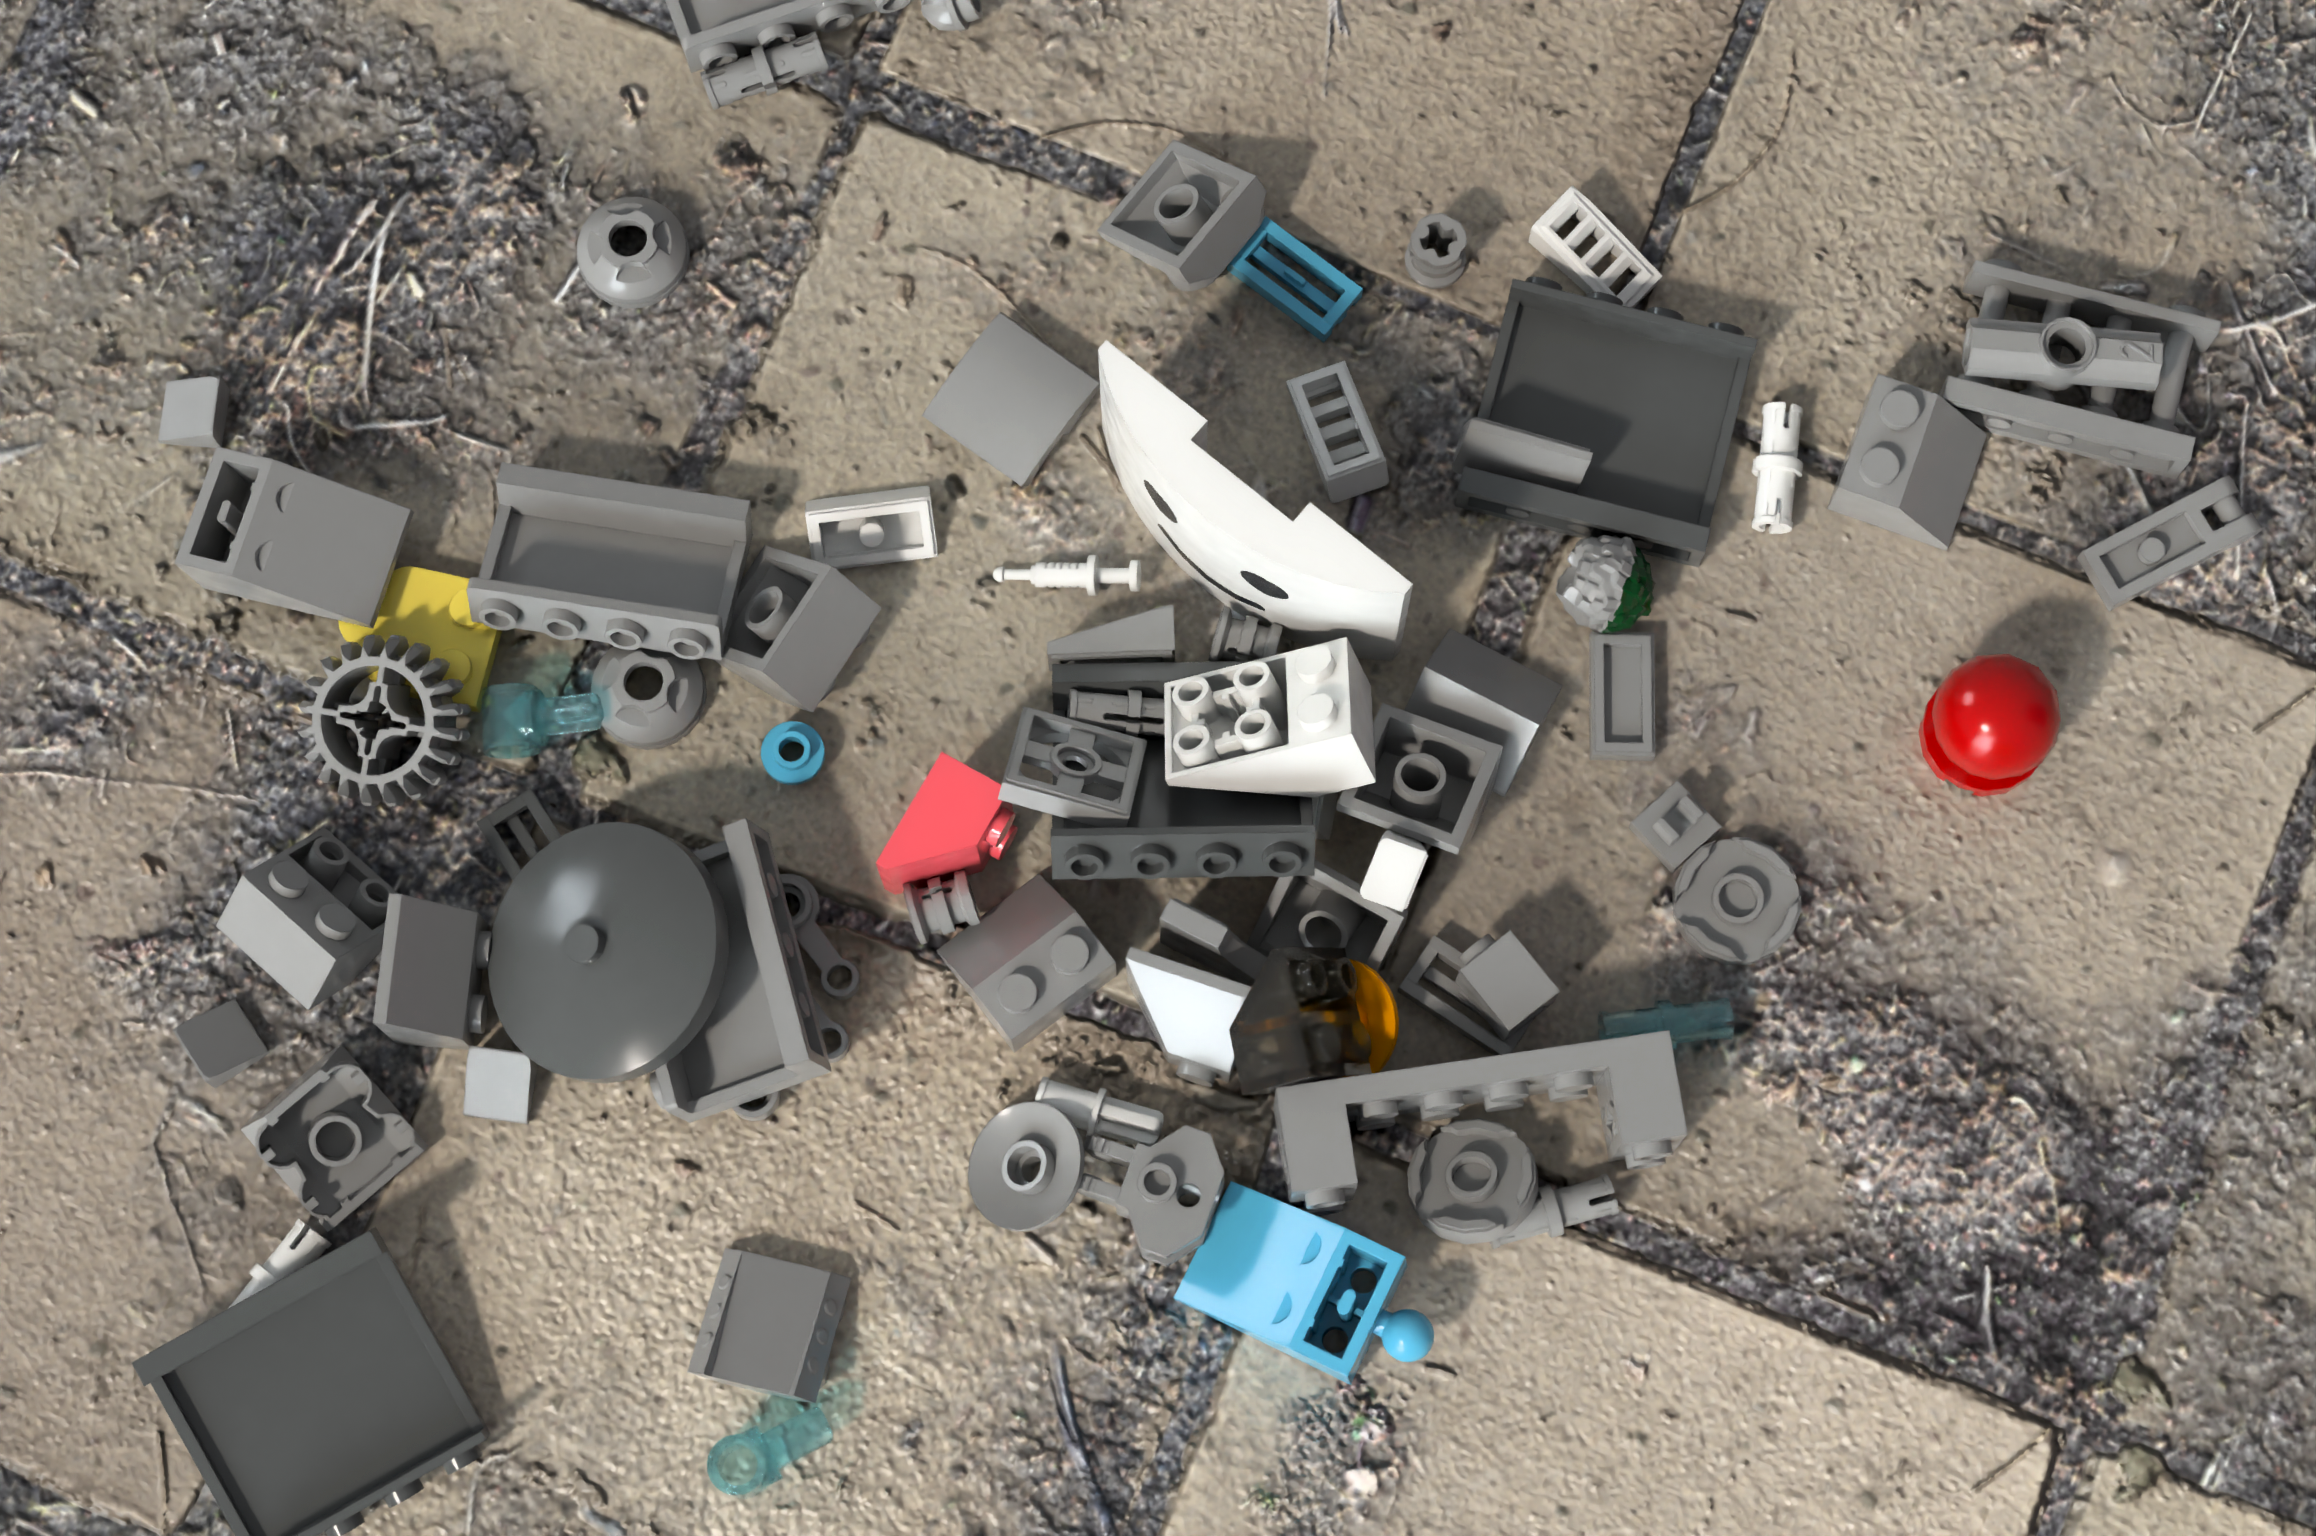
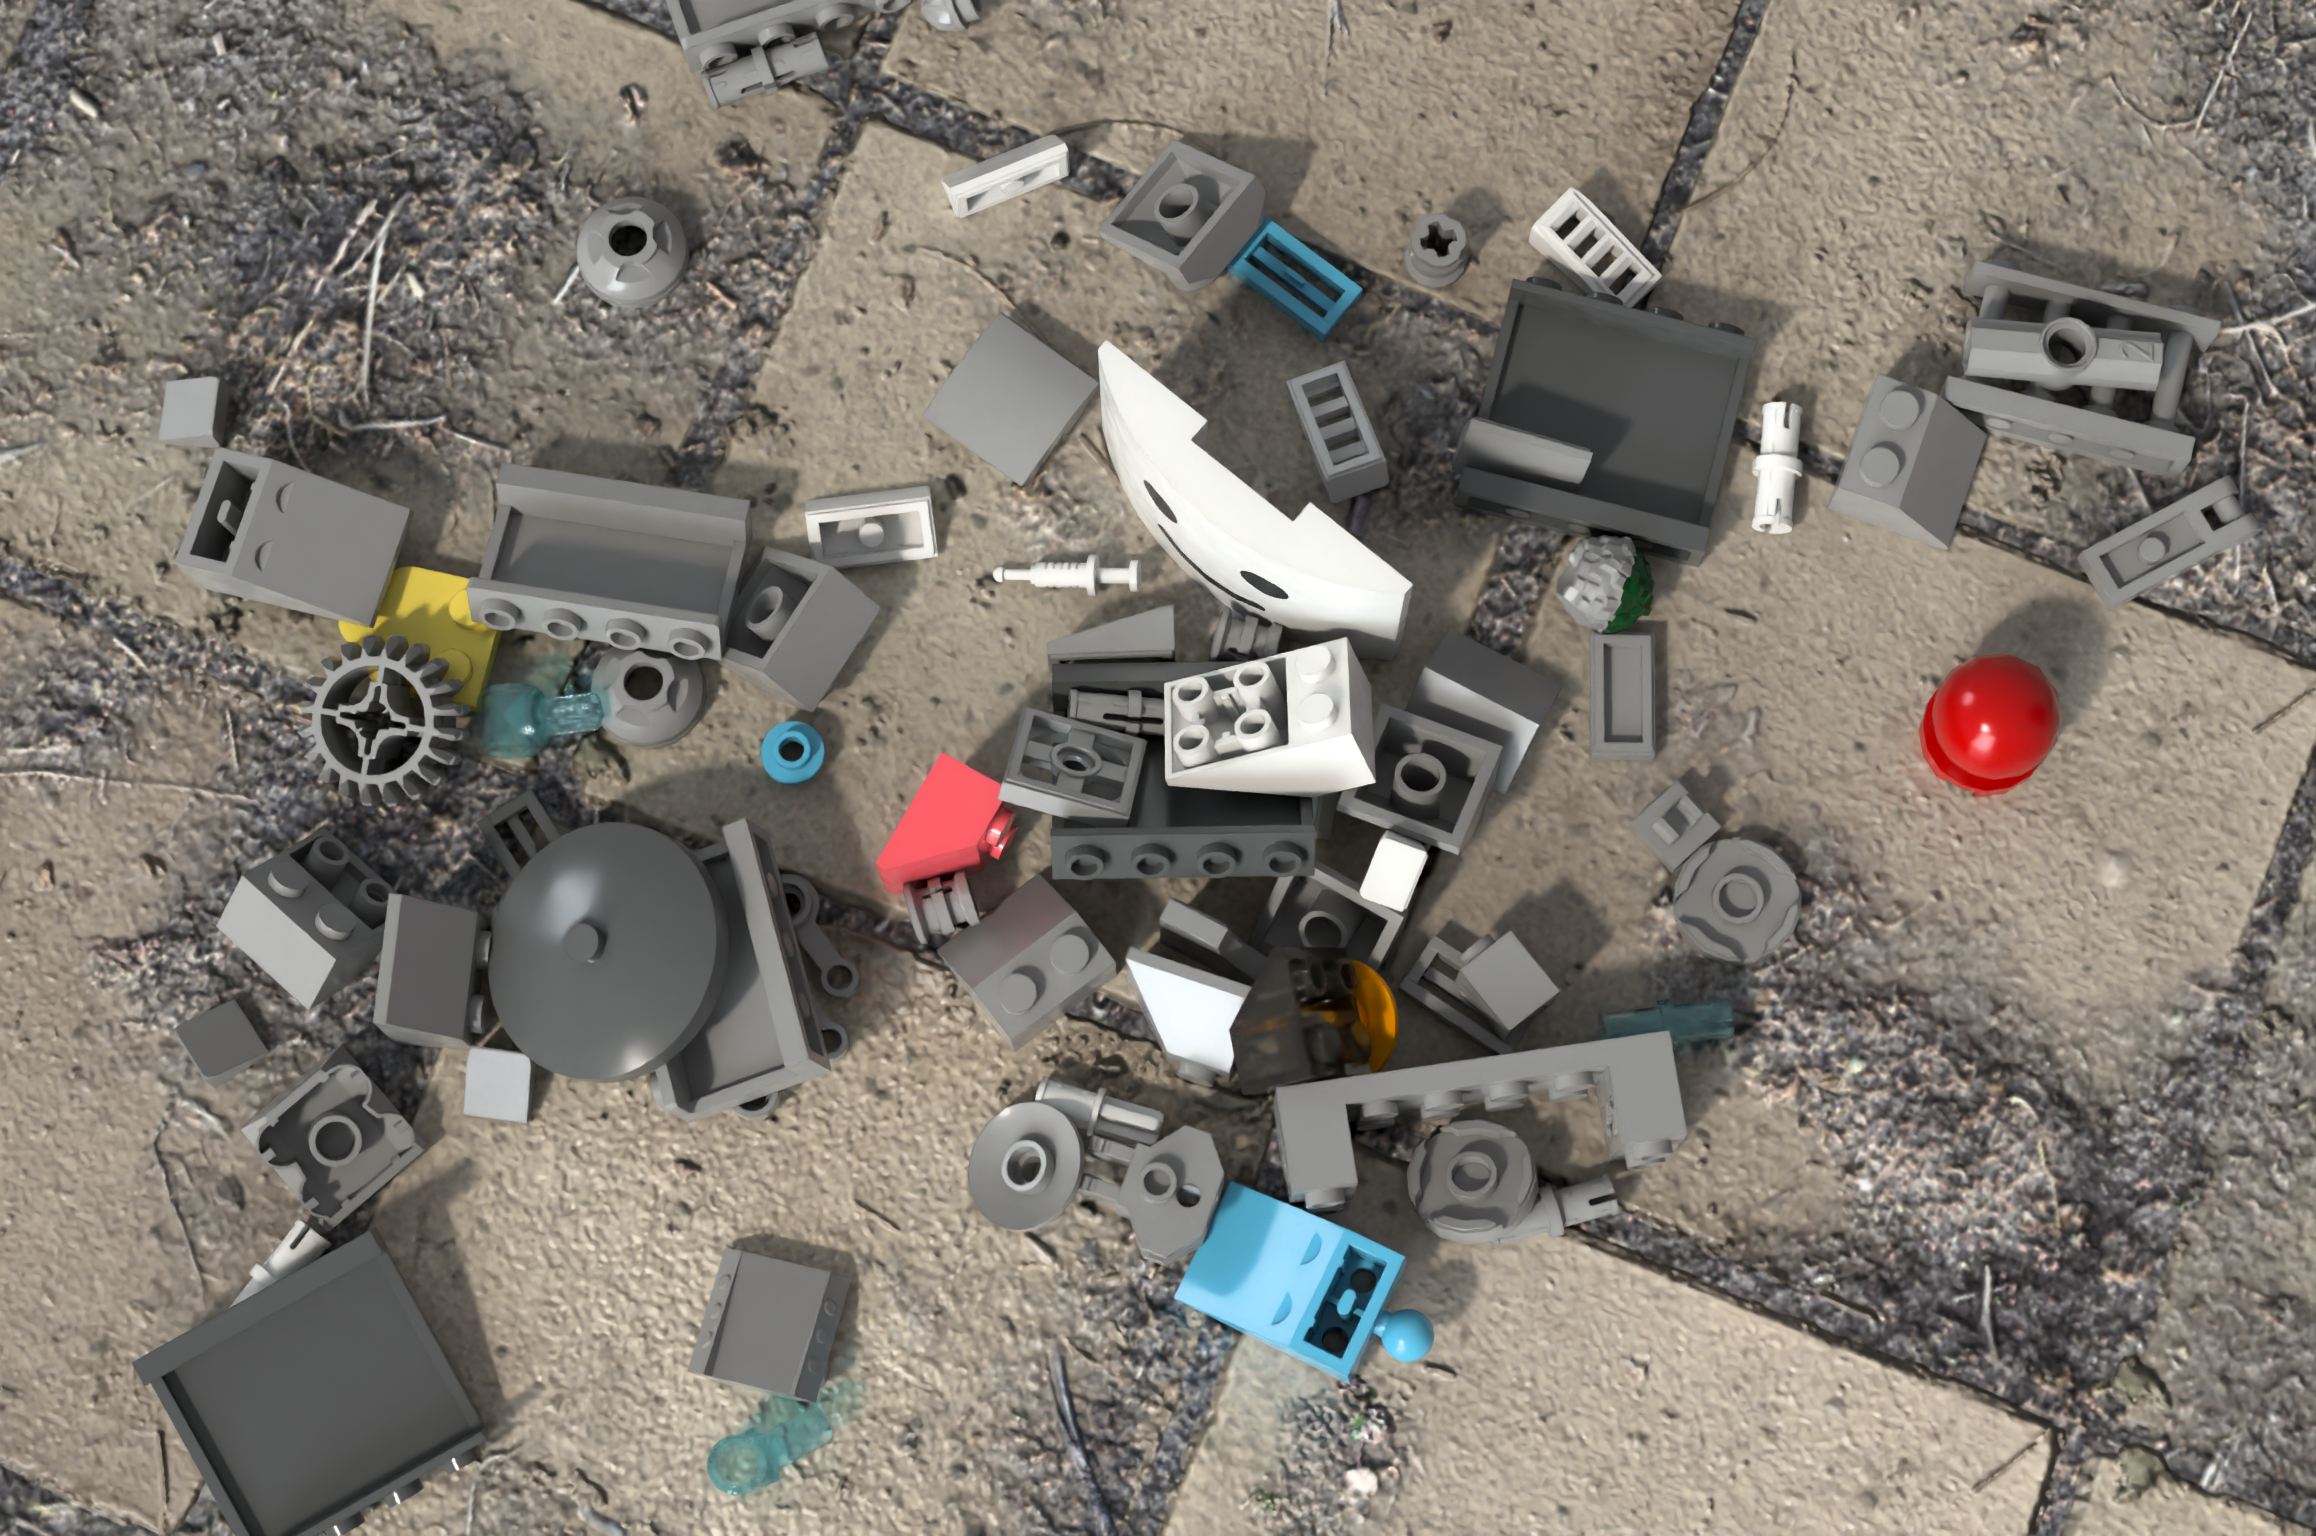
(1007, 175): none -> white slope

